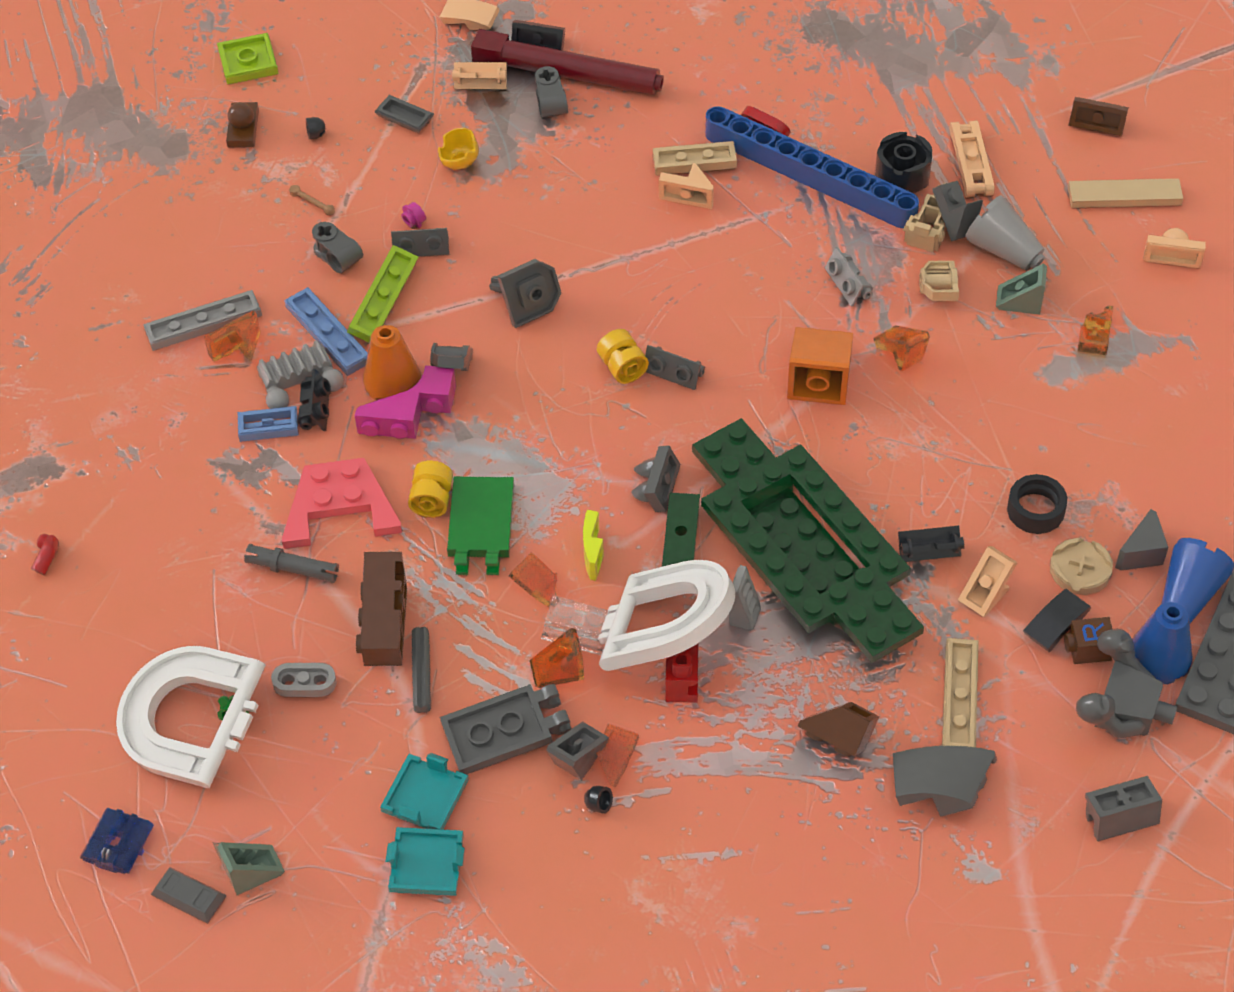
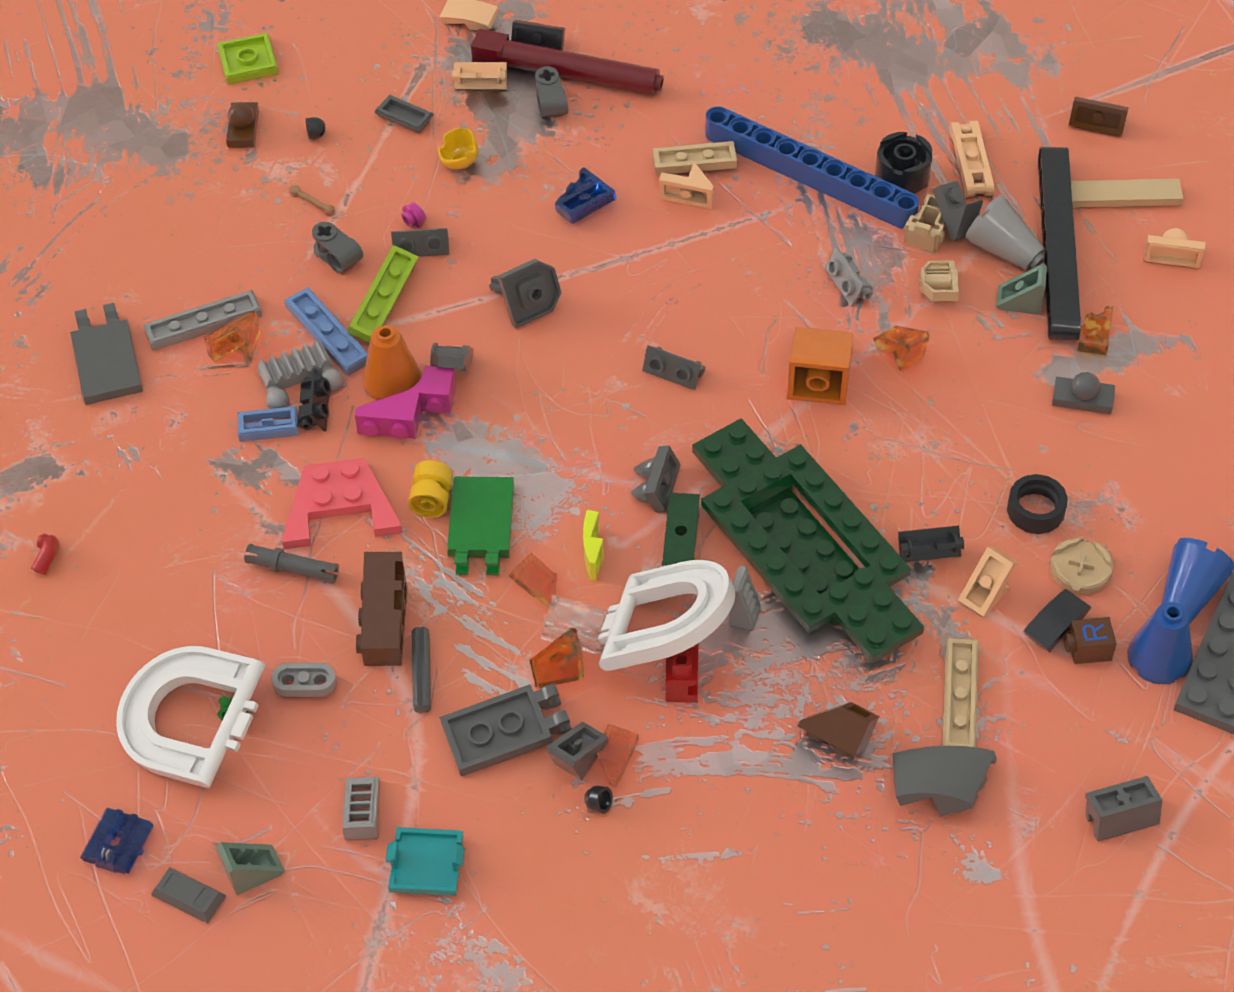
(105, 357): none -> dark grey tile
(361, 829): none -> light grey slope
(424, 792): teal piece -> none
(584, 197): none -> clear blue wing
(622, 356): yellow wheel -> none
(766, 120): red plate -> none
(1059, 244): none -> black beam
(1084, 393): none -> dark grey tile
(1130, 695): dark grey torso -> none
(1145, 546): dark grey slope -> none

